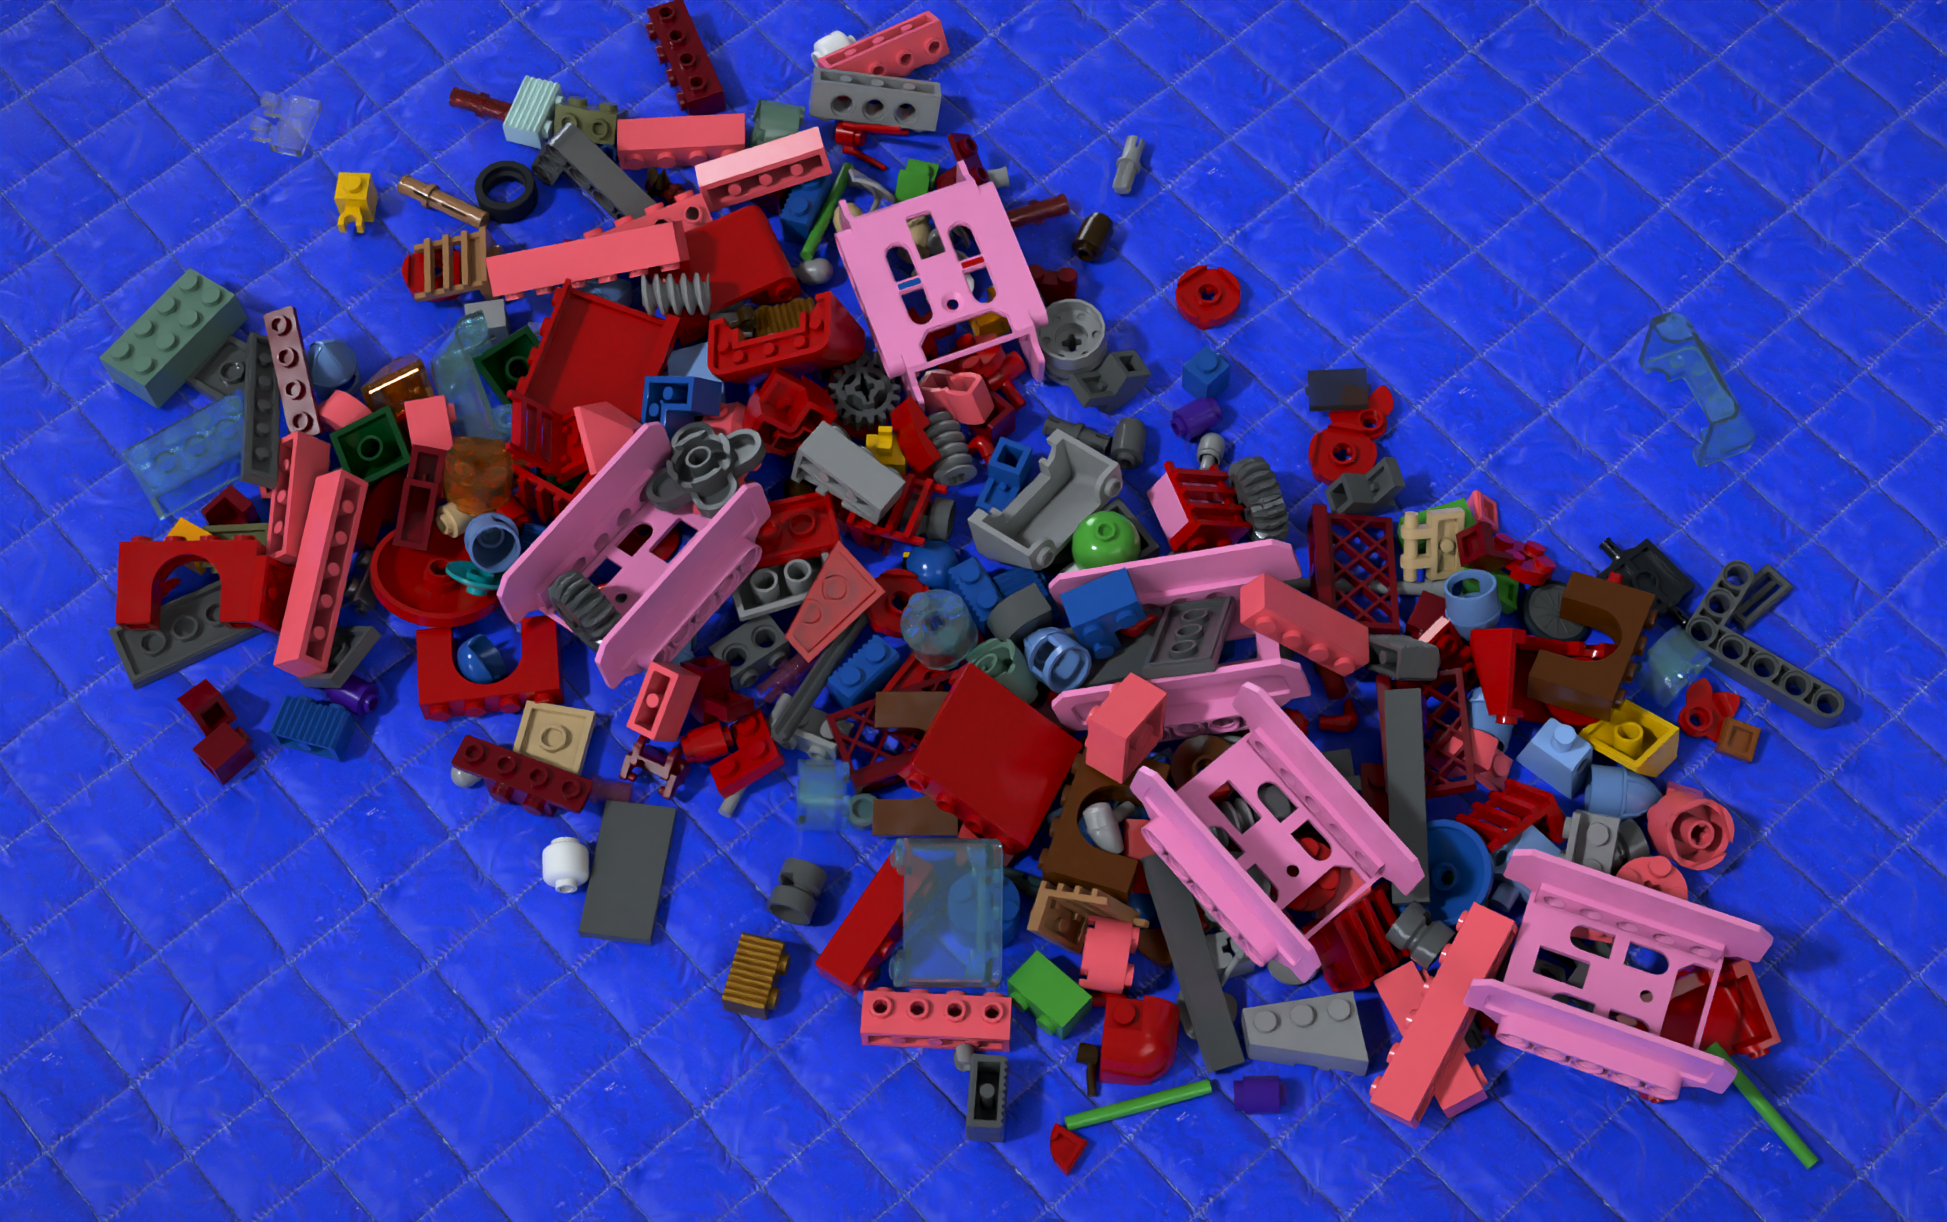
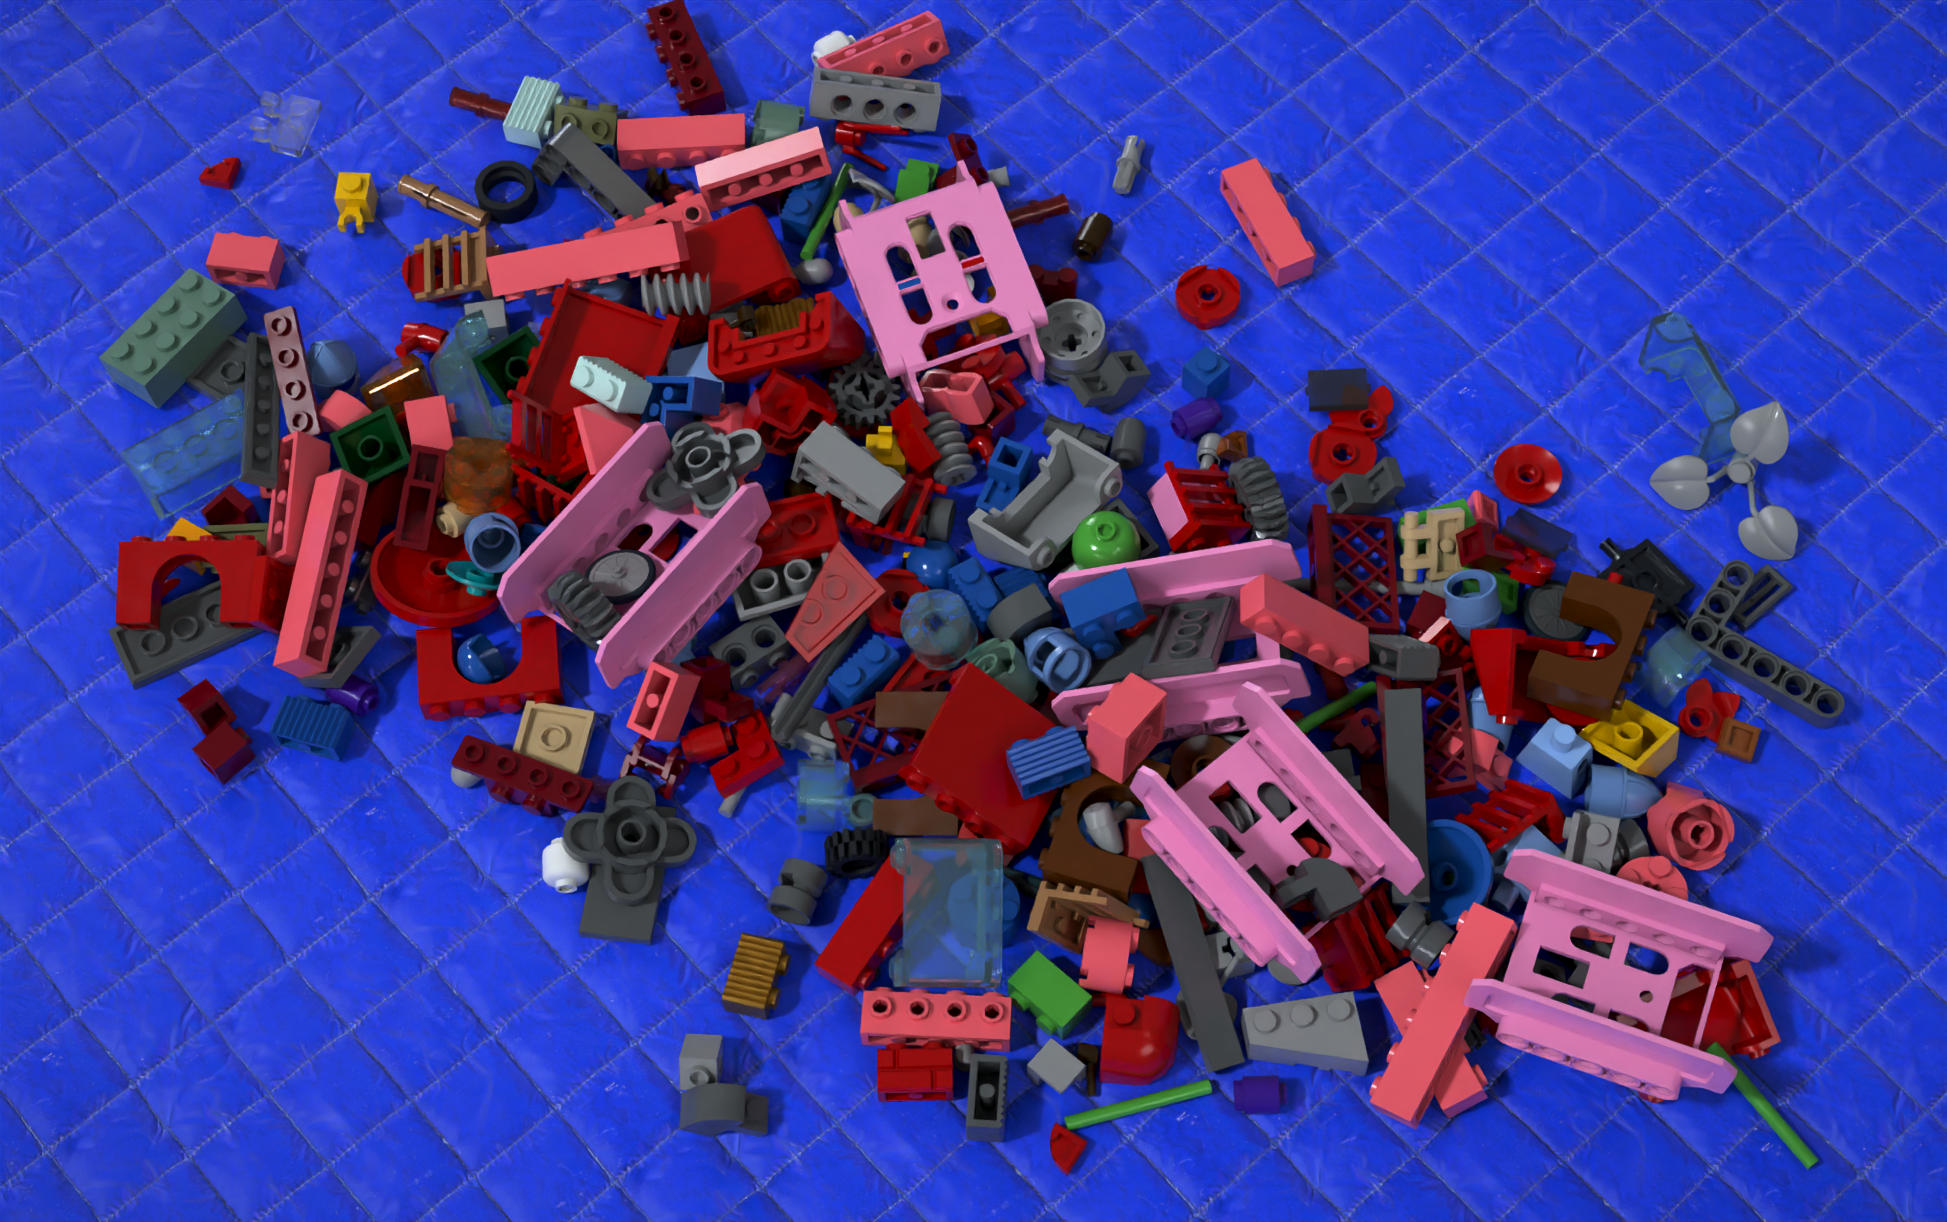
(222, 174): none -> red tile
(245, 260): none -> coral brick
(421, 338): none -> red piece
(611, 384): none -> light aqua brick
(622, 575): none -> light grey wheel
(629, 815): none -> dark grey plant
(700, 1060): none -> light grey brick
(723, 1107): none -> dark grey brick
(856, 852): none -> black tyre
(915, 1073): none -> red brick
(1048, 761): none -> blue brick
(1055, 1067): none -> light grey panel
(1233, 446): none -> dark orange tile
(1267, 222): none -> coral brick
(1324, 883): none -> dark grey brick
(1337, 707): none -> bright green bar
(1357, 737): none -> dark red piece
(1528, 462): none -> red dish
(1536, 533): none -> clear smoke piece
(1757, 437): none -> light grey plant

